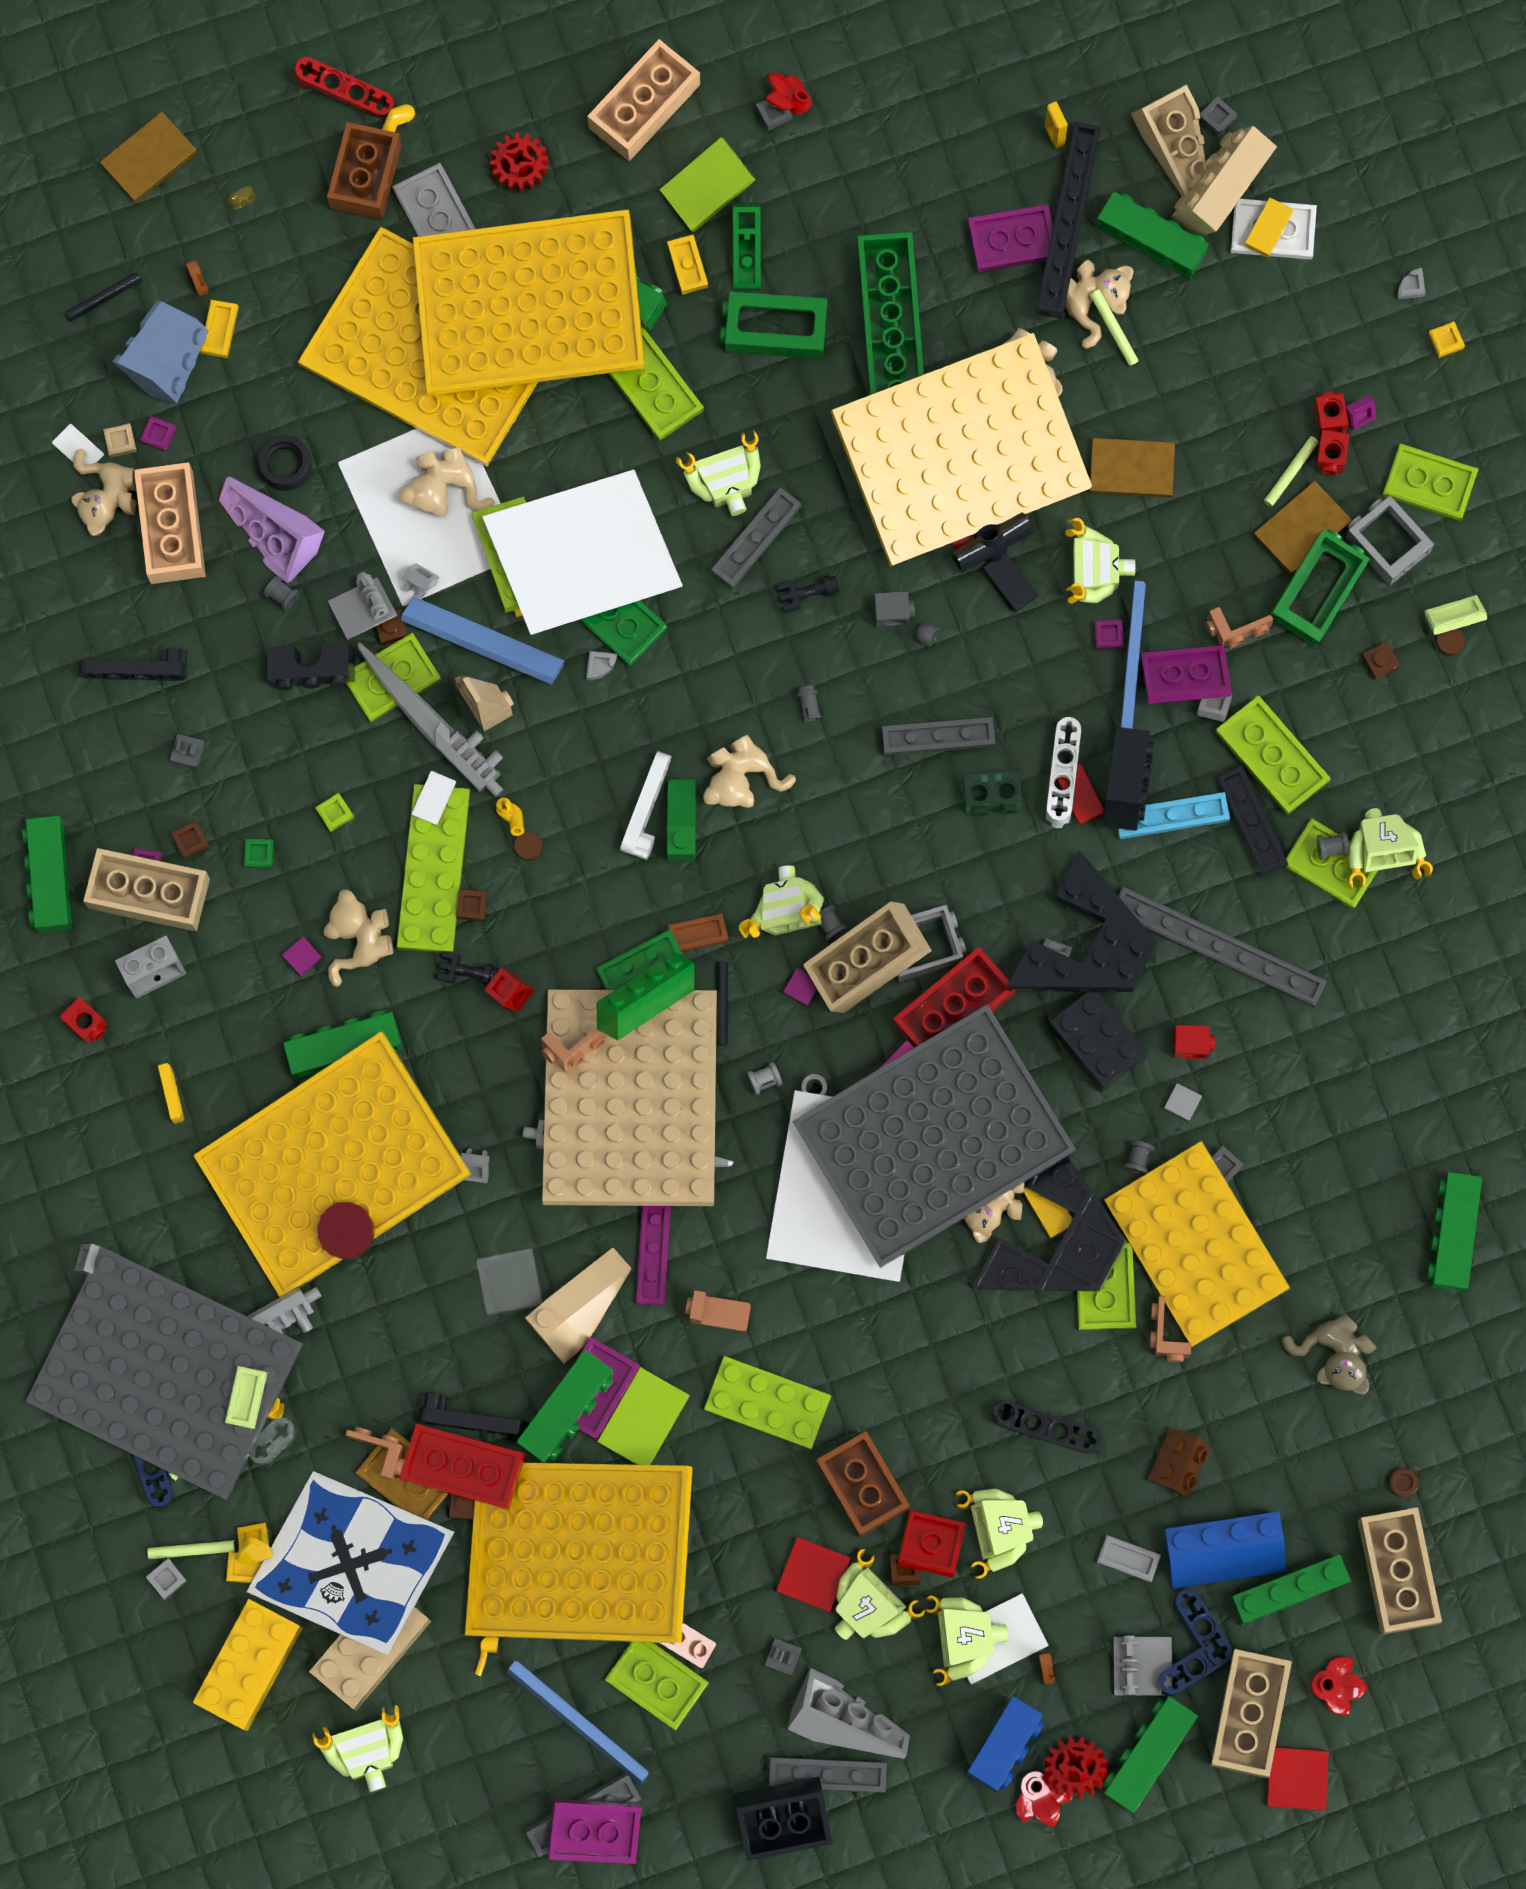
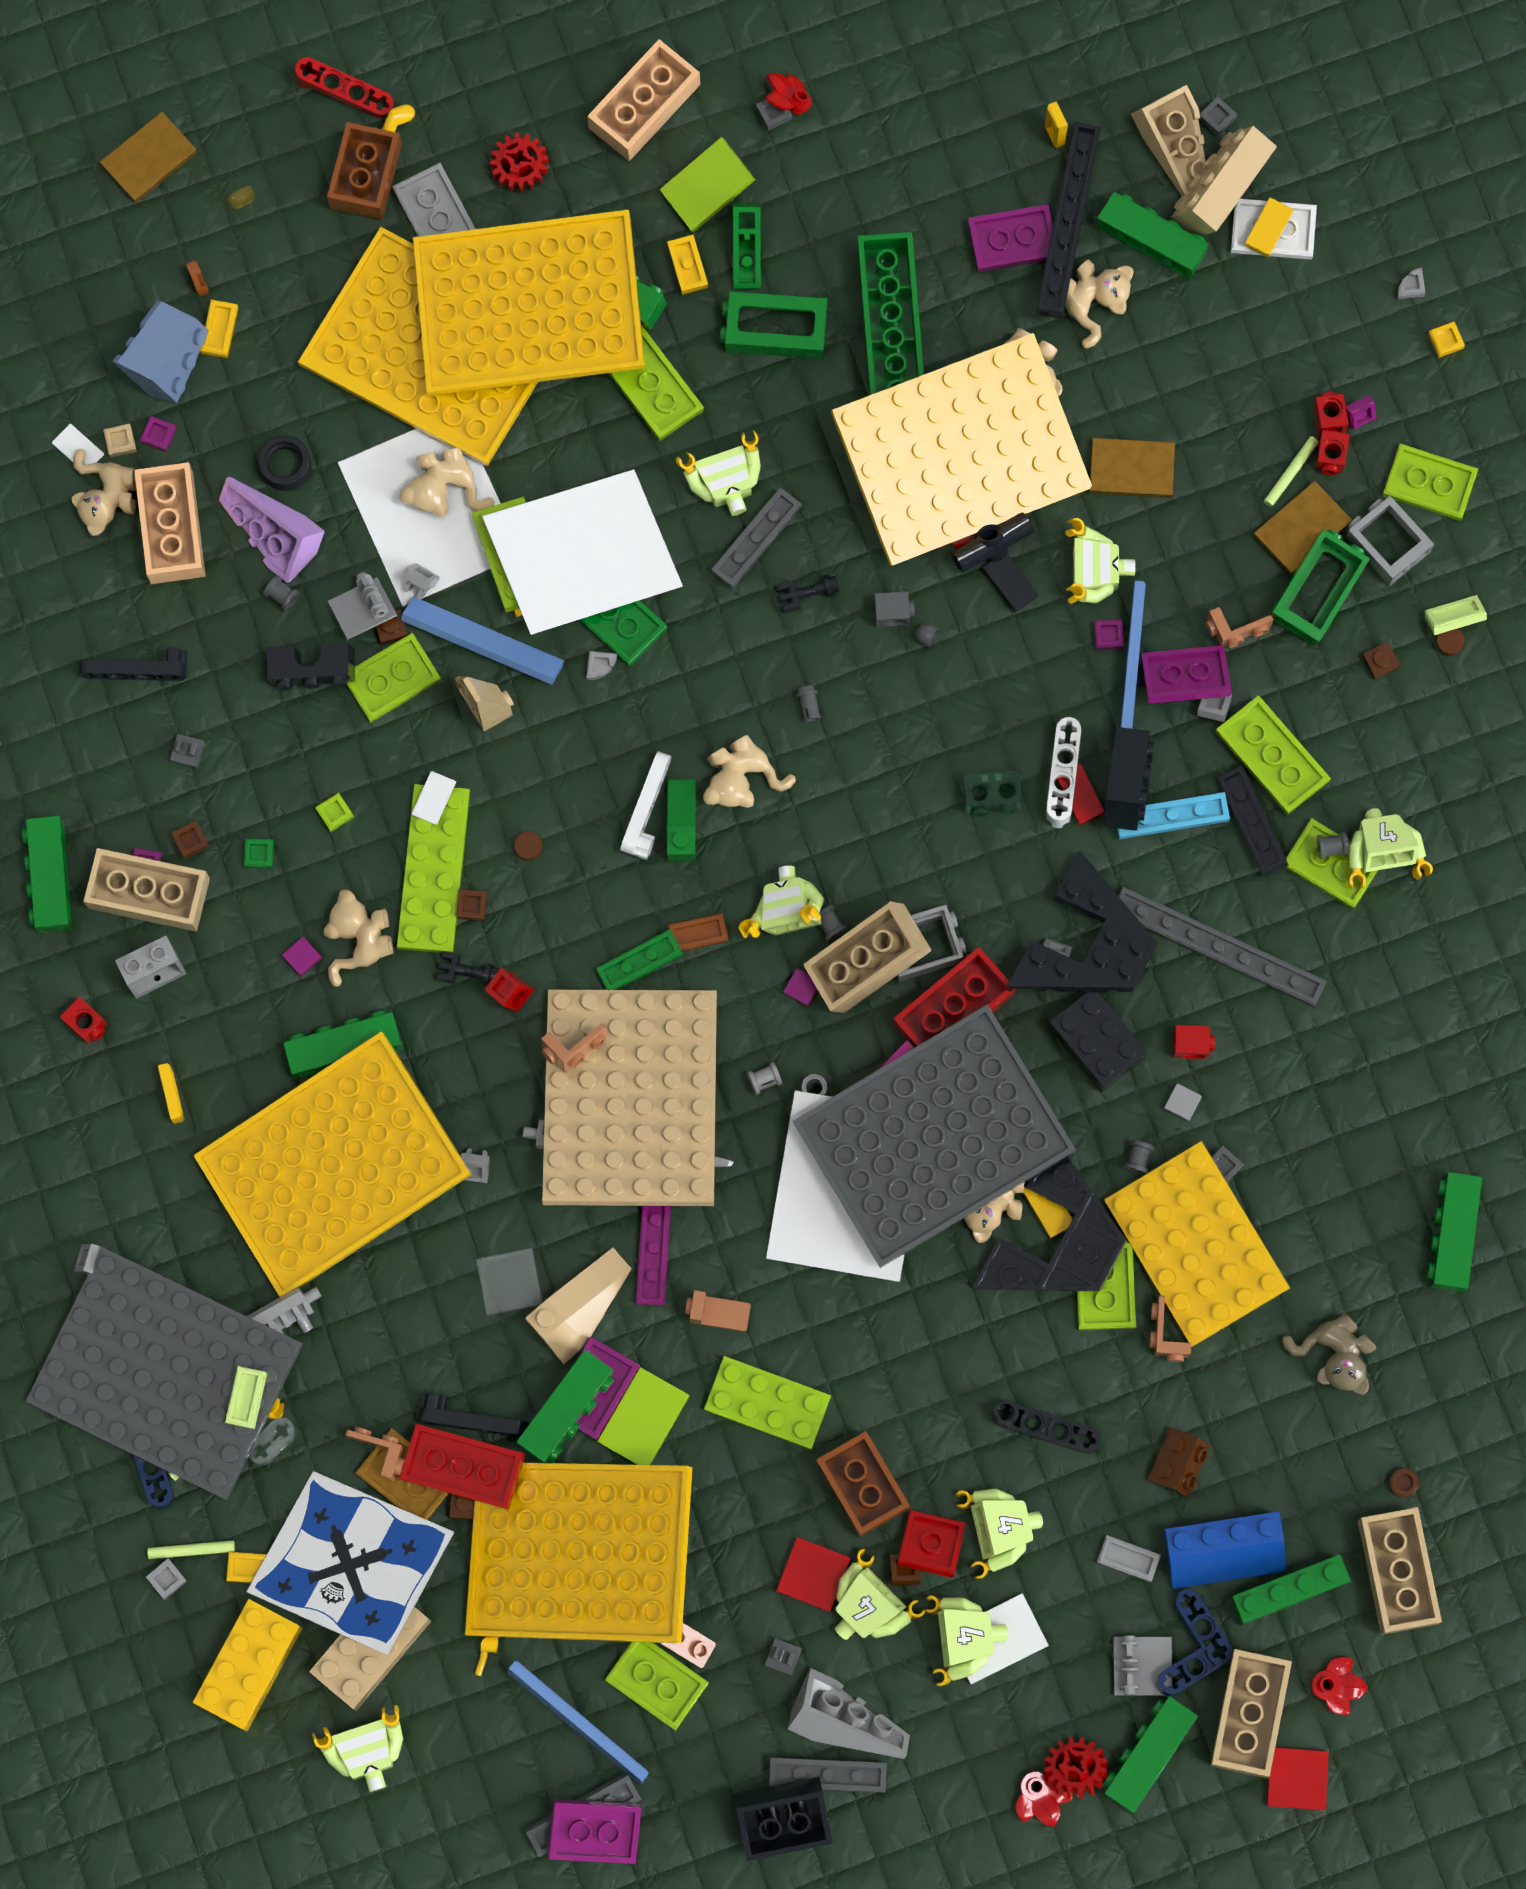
(103, 296): black bar -> none
(253, 1543): yellow tile -> none
(346, 1230): dark red tile -> none
(452, 745): light grey piece -> none
(511, 814): yellow arm -> none
(645, 996): green brick -> none
(722, 1003): black bar -> none
(938, 736): dark grey plate -> none
(1006, 1745): blue brick -> none
(1046, 1665): dark orange tile -> none
(1114, 327): yellowish green bar -> none

